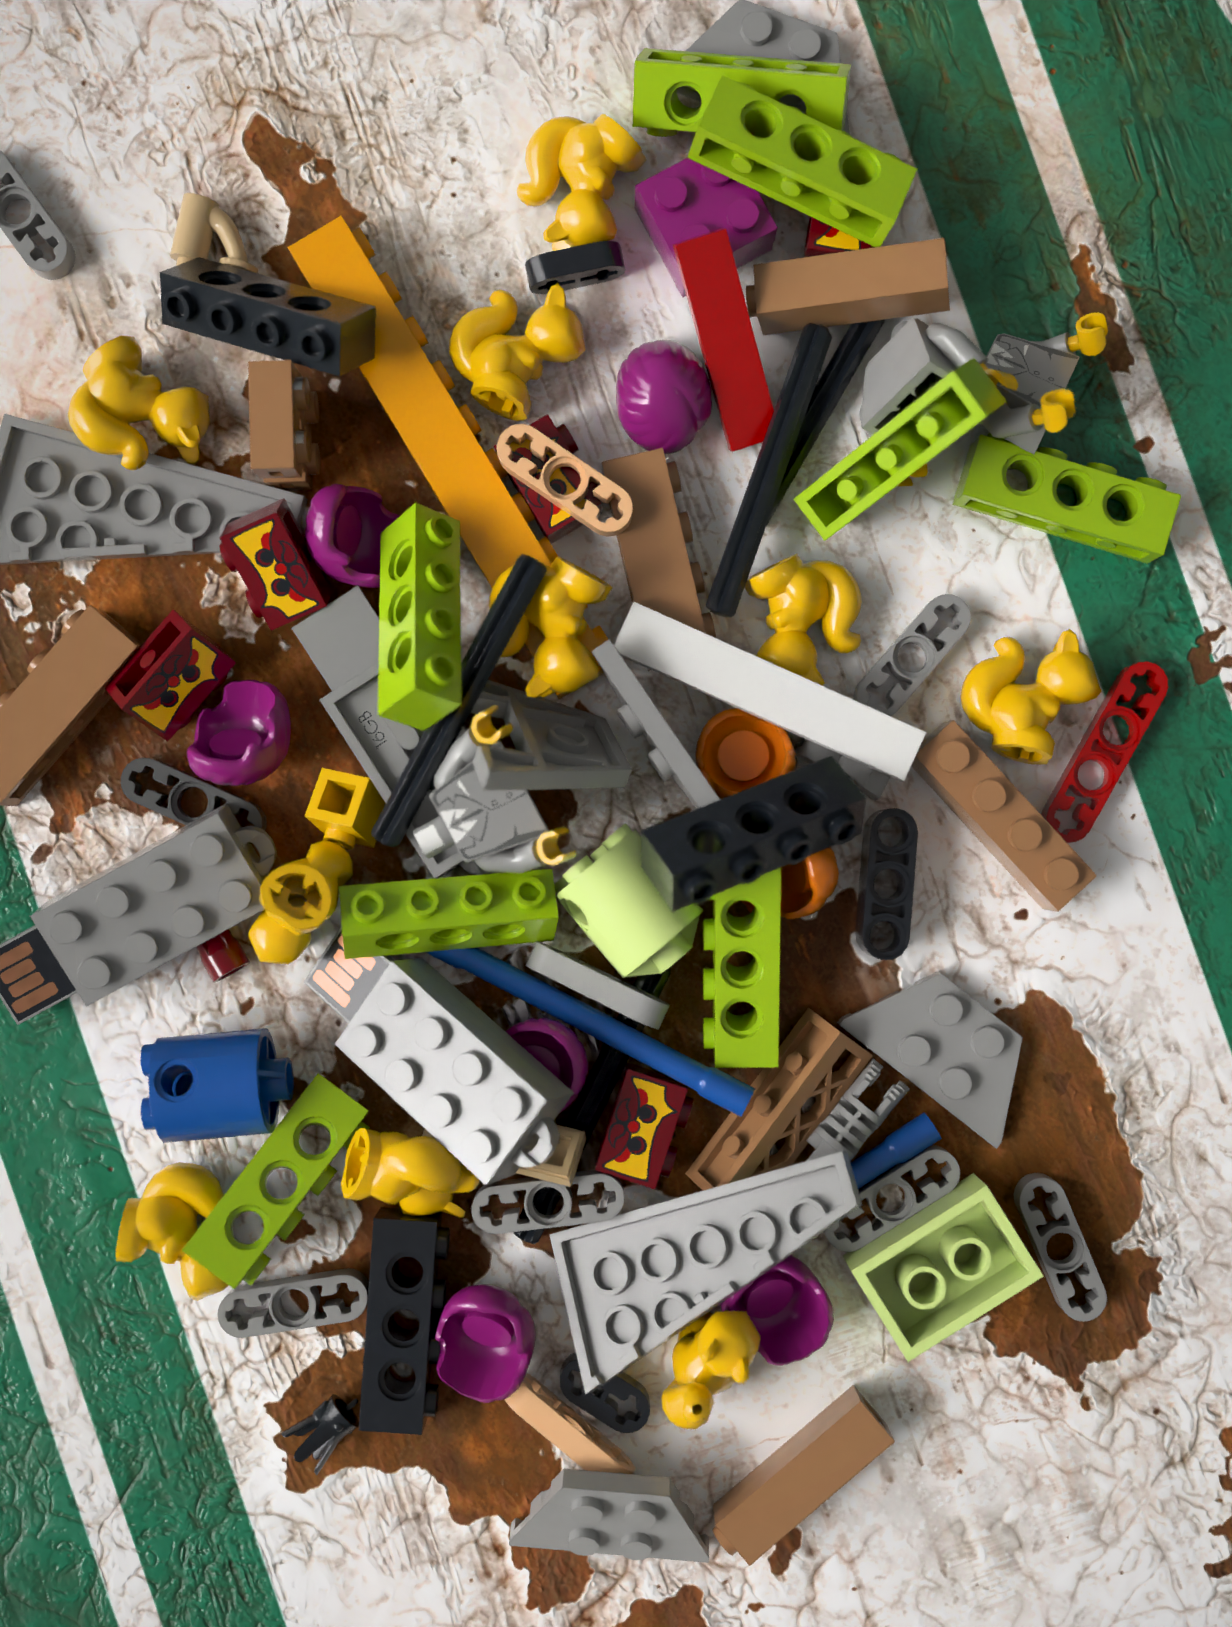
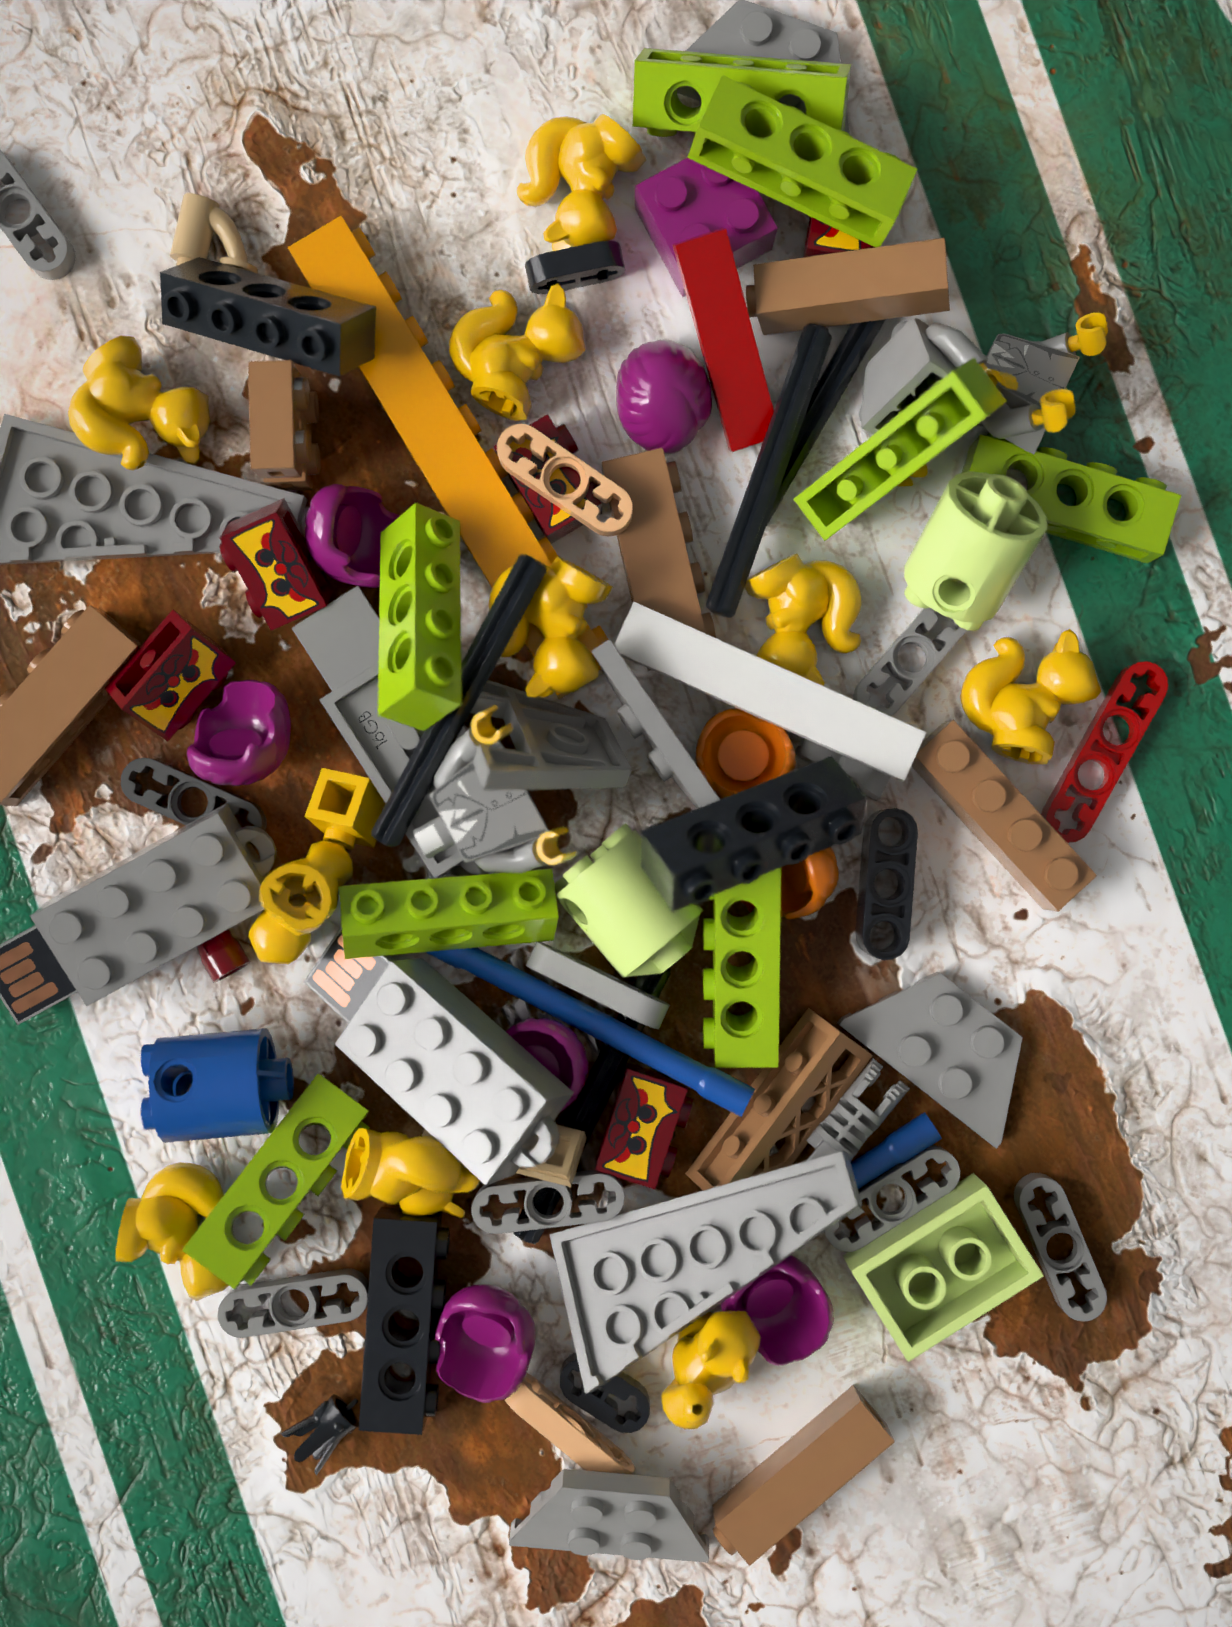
(974, 548): none -> yellowish green cylinder

